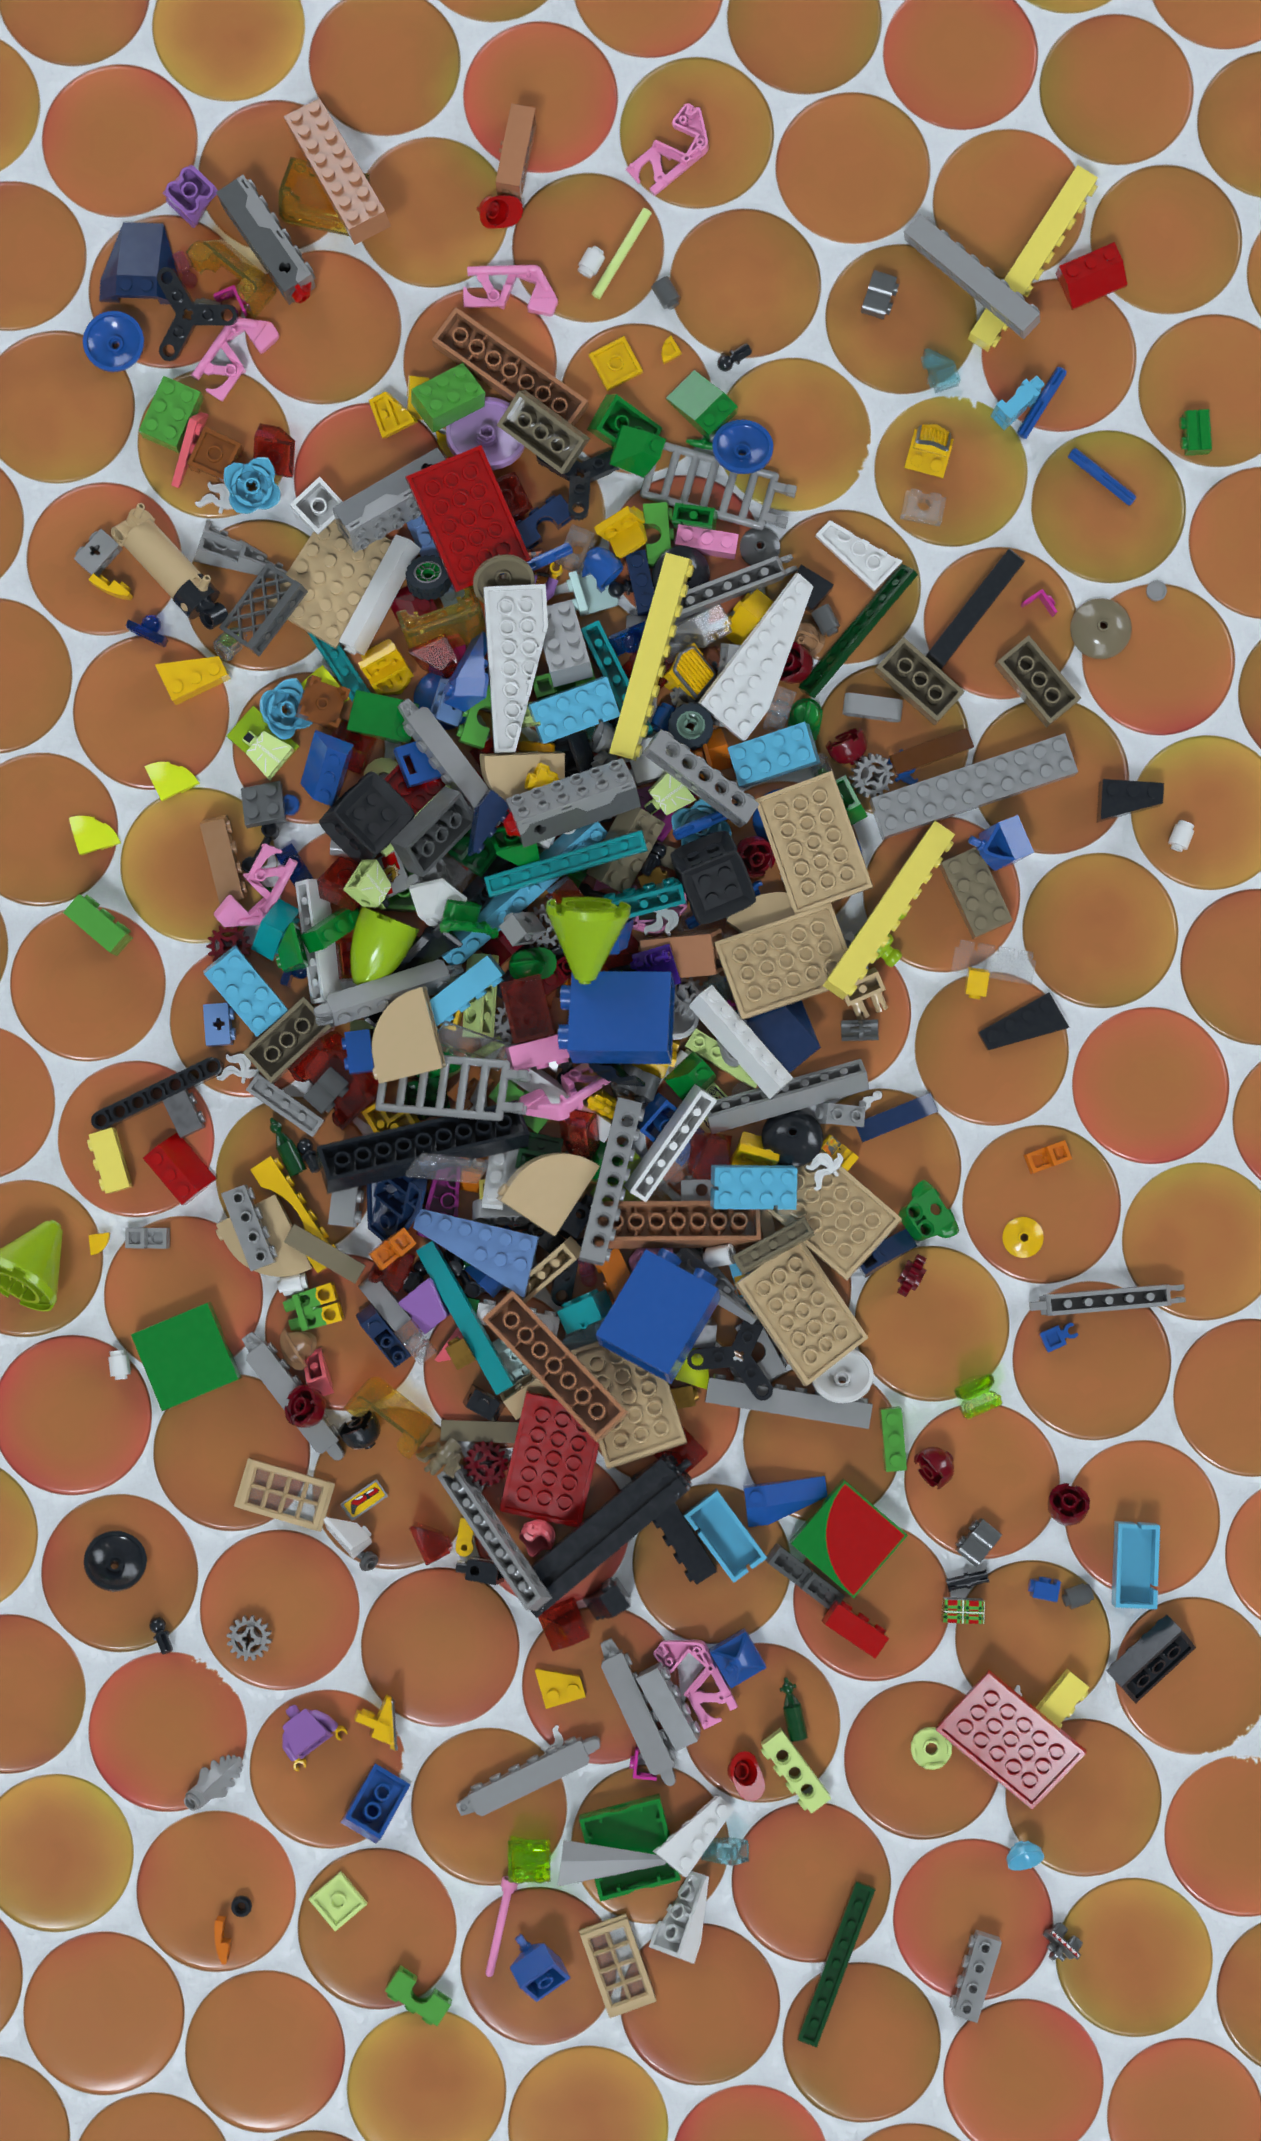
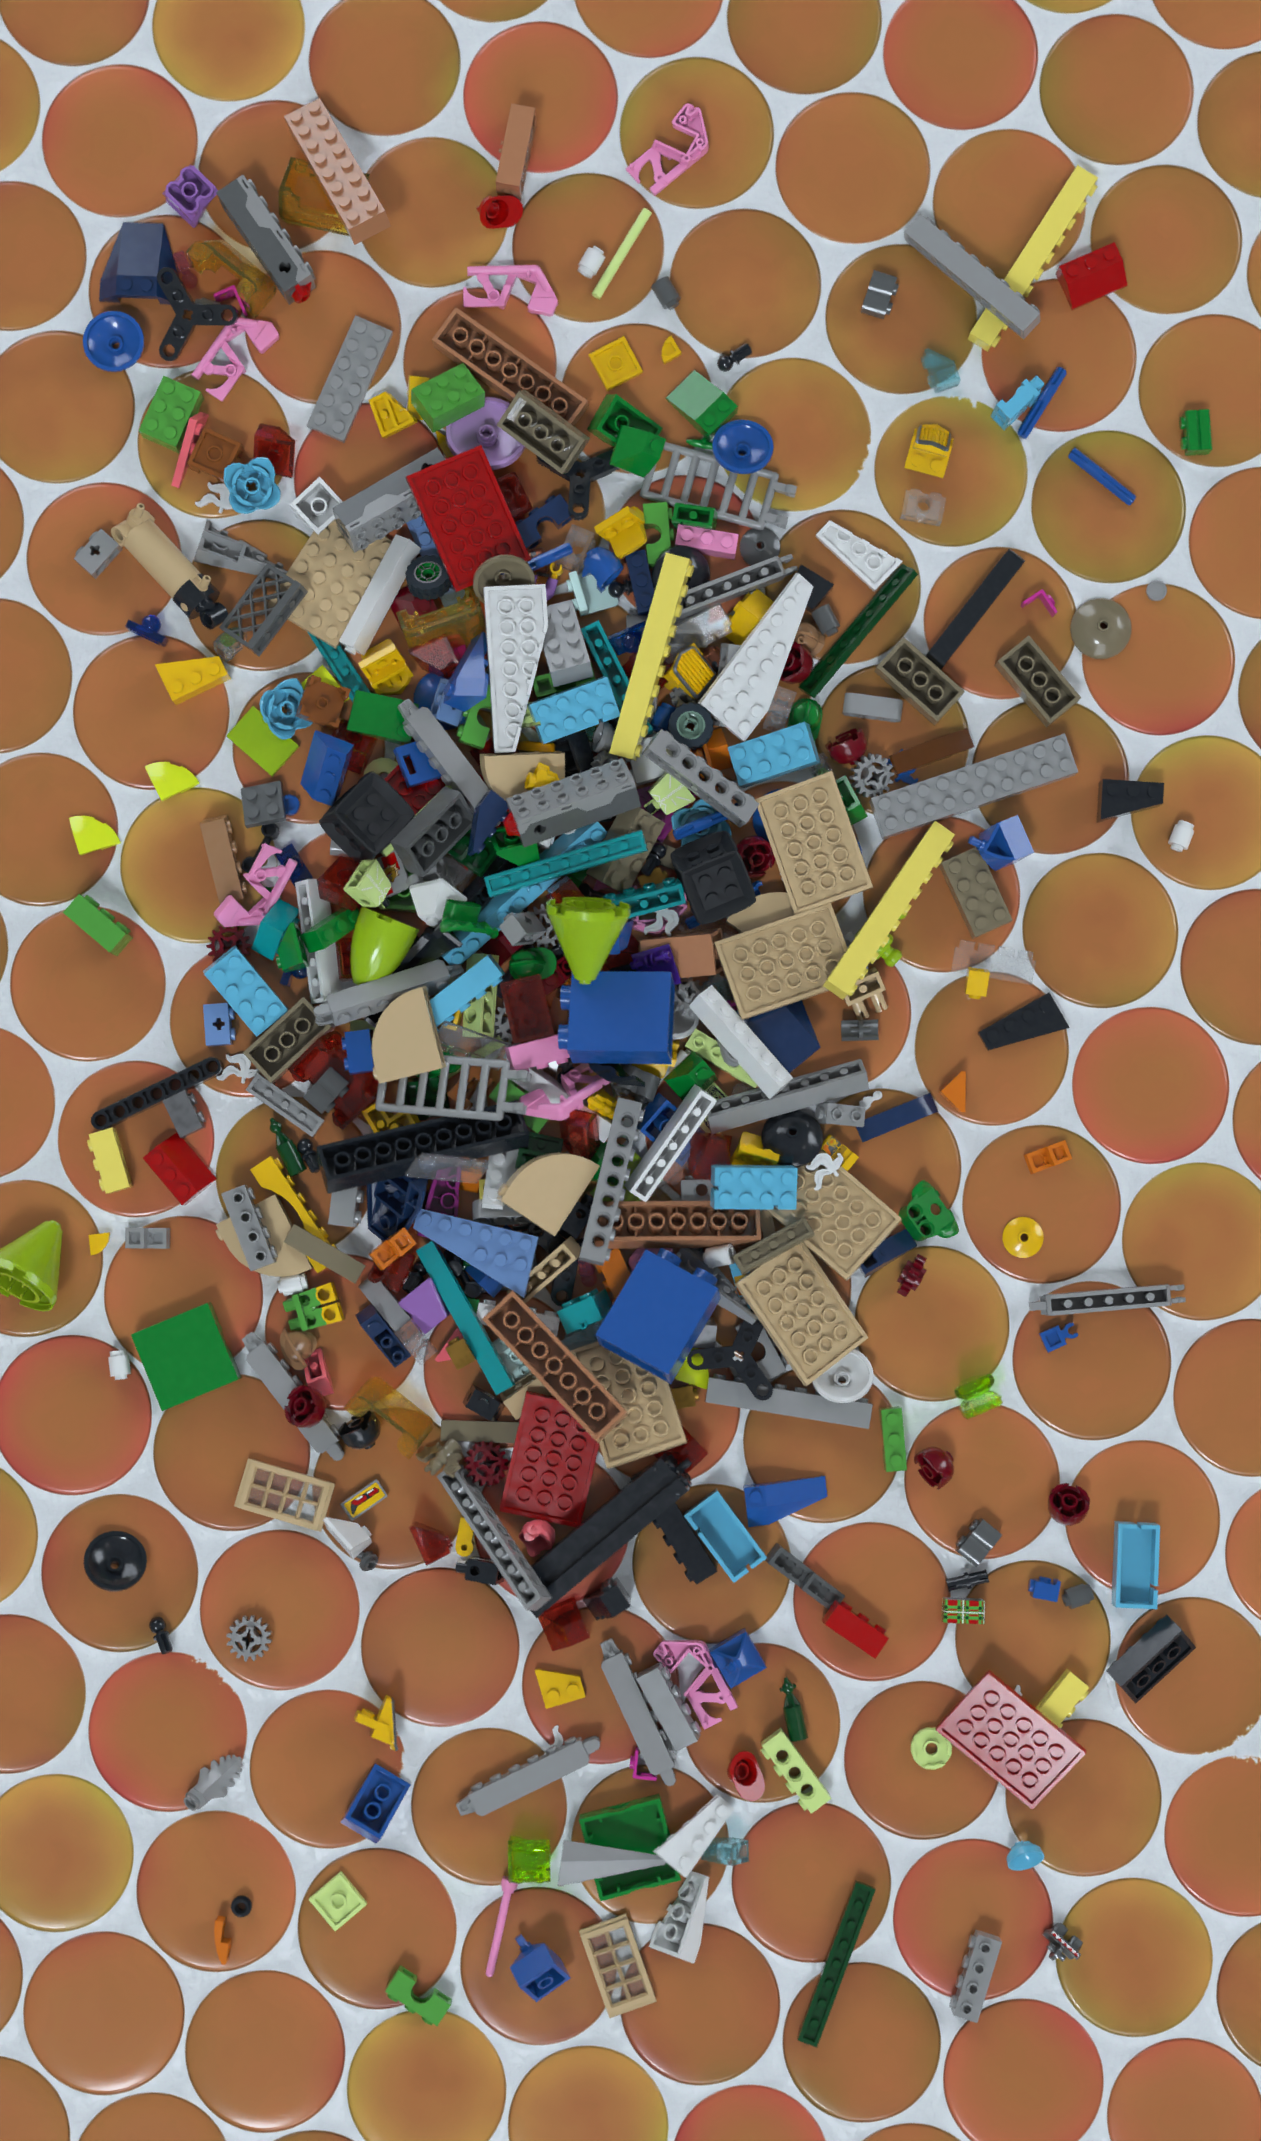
(115, 589): yellow slope -> none
(267, 752): yellowish green torso -> none
(306, 1732): medium lavender torso -> none
(349, 379): none -> light grey plate
(848, 1538): red tile -> none
(955, 1092): none -> orange slope

